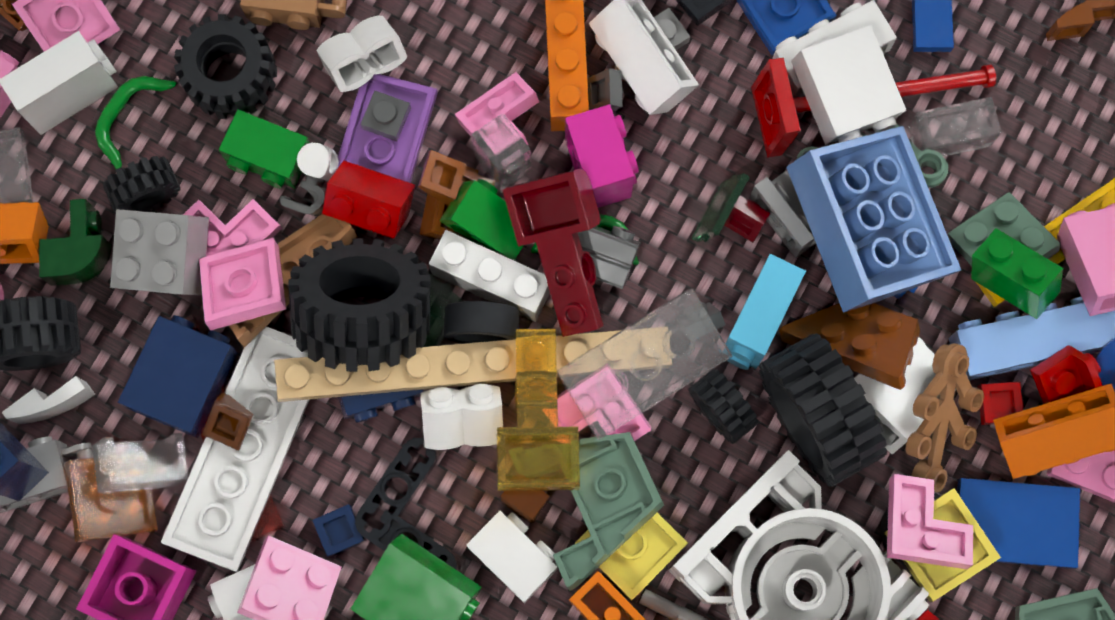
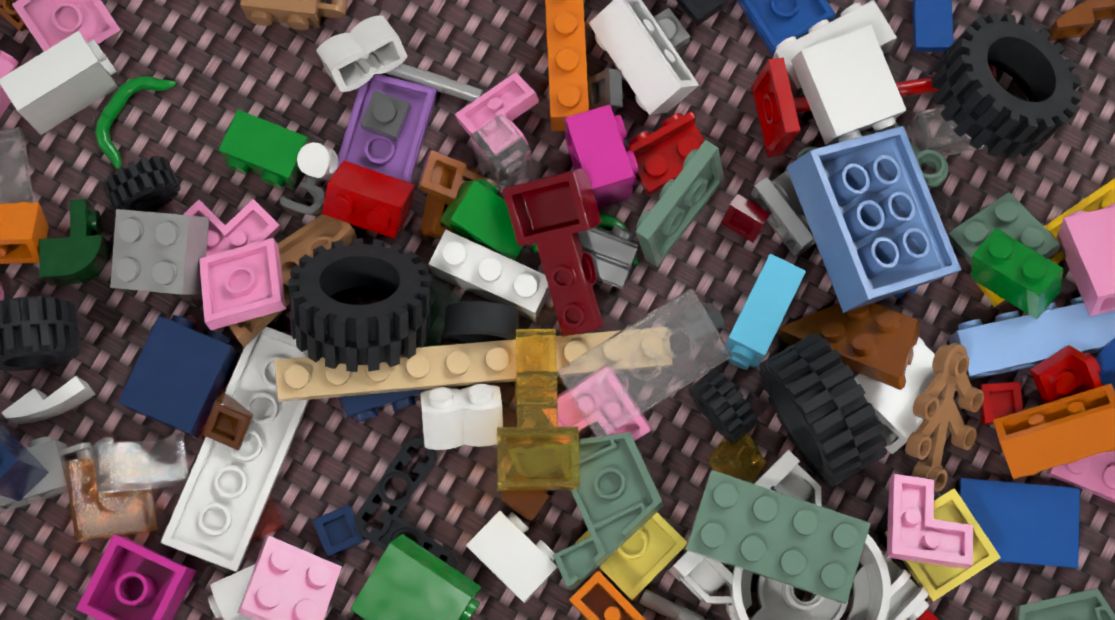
(213, 41): black tyre -> none
(441, 83): none -> light grey piece
(664, 151): none -> red bracket
(680, 203): none -> sand green plate
(720, 208): clear green piece -> none
(738, 459): none -> clear yellow slope
(778, 536): none -> sand green plate
(986, 109): none -> black tyre

